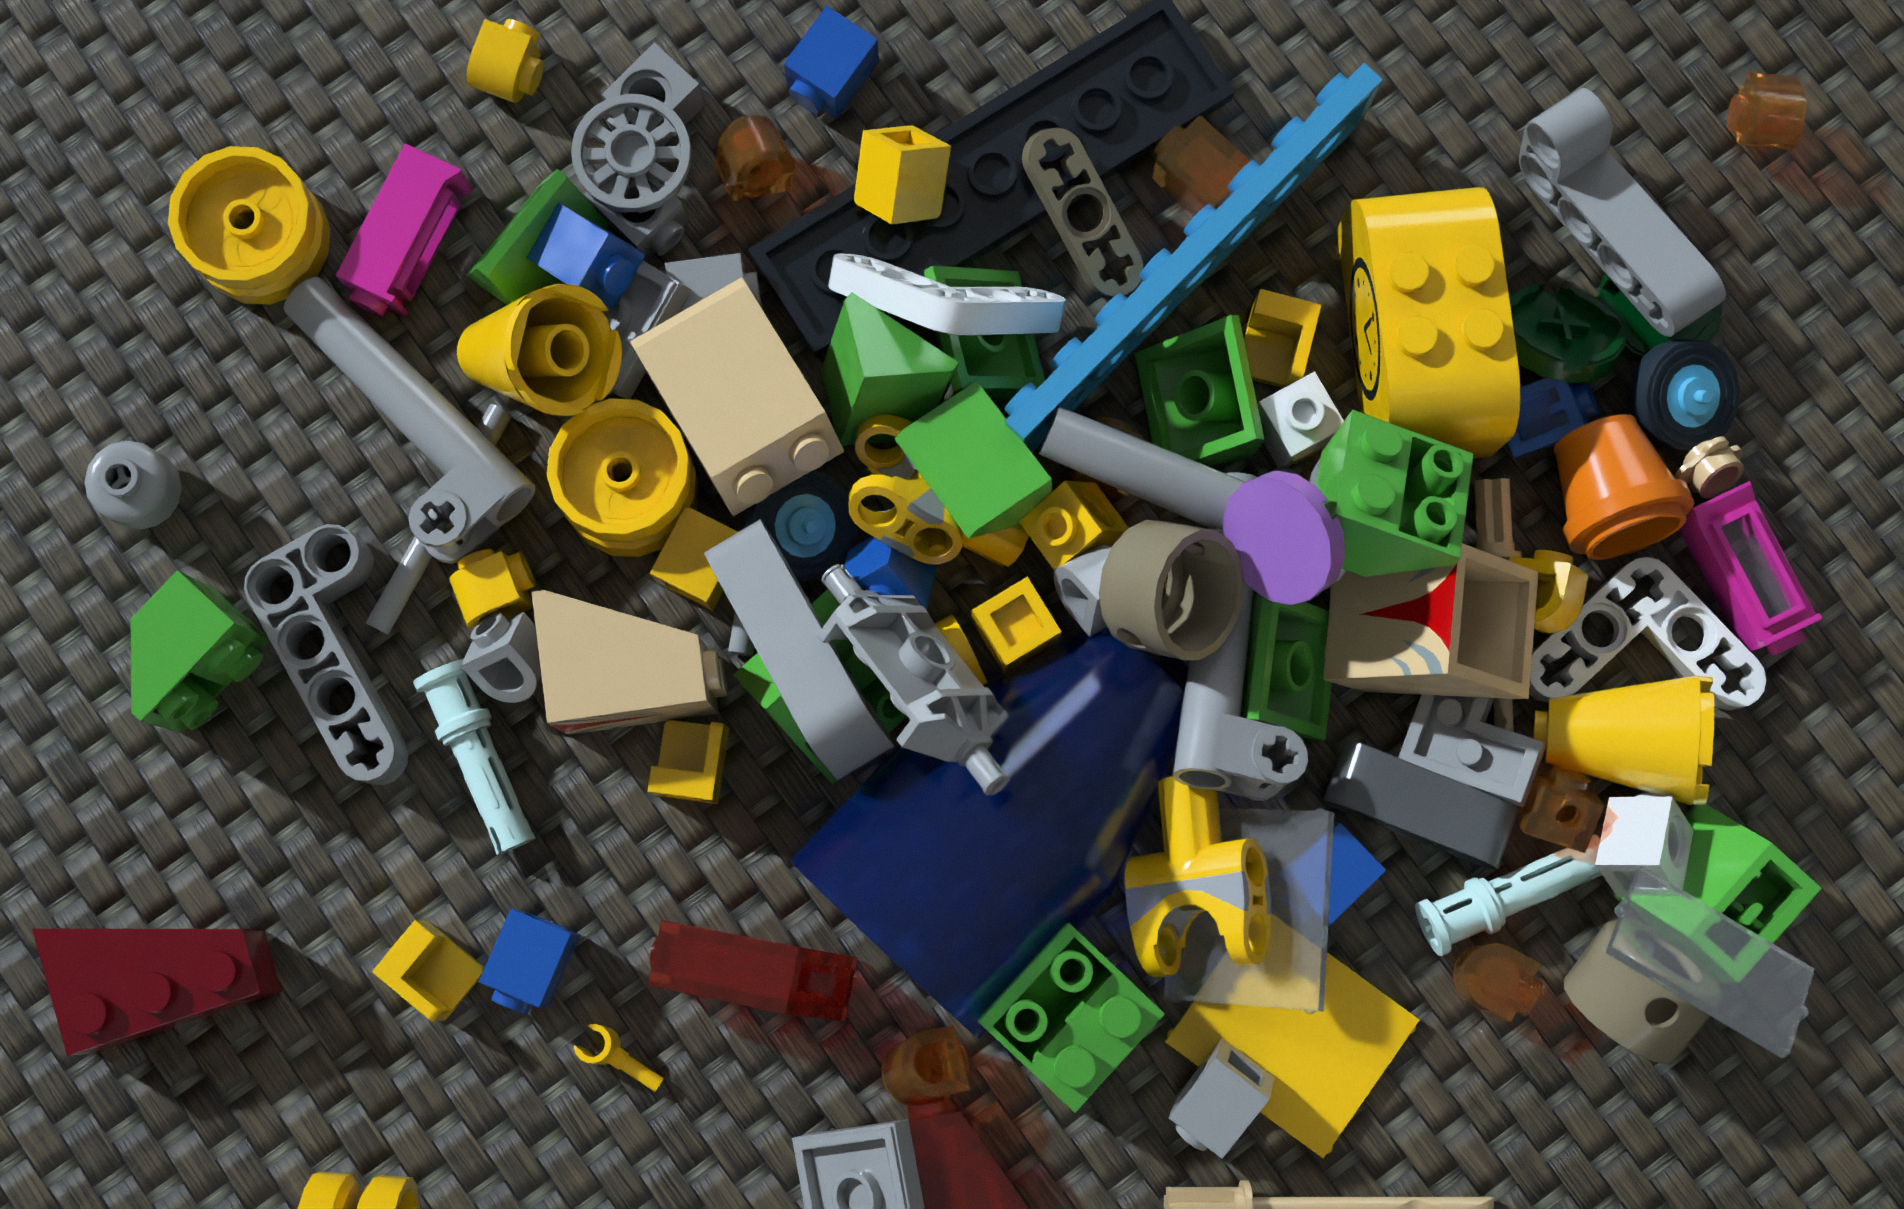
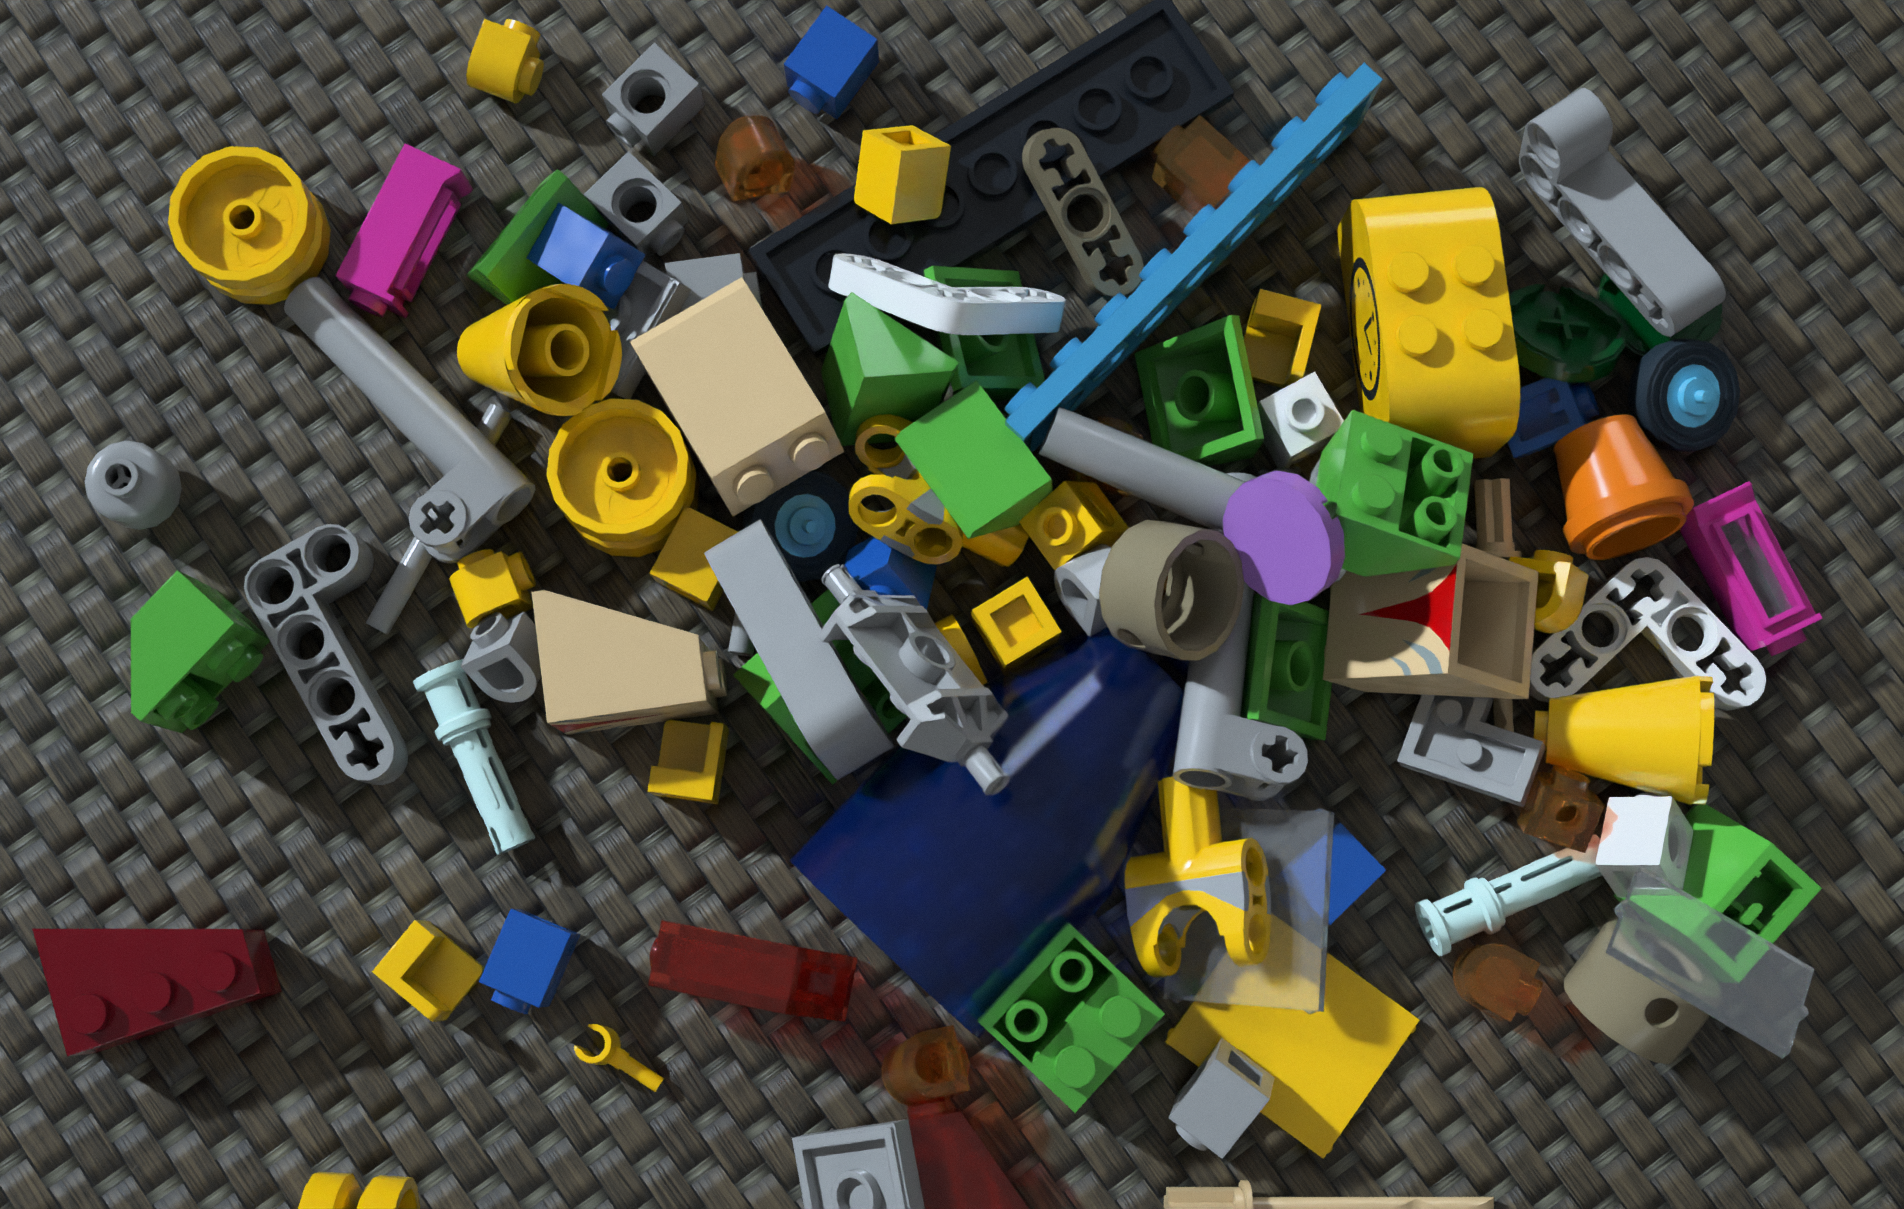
(631, 153): light grey wheel -> none
(1421, 805): dark grey beam -> none
(1712, 467): tan plate -> none
(1768, 111): clear orange plate -> none

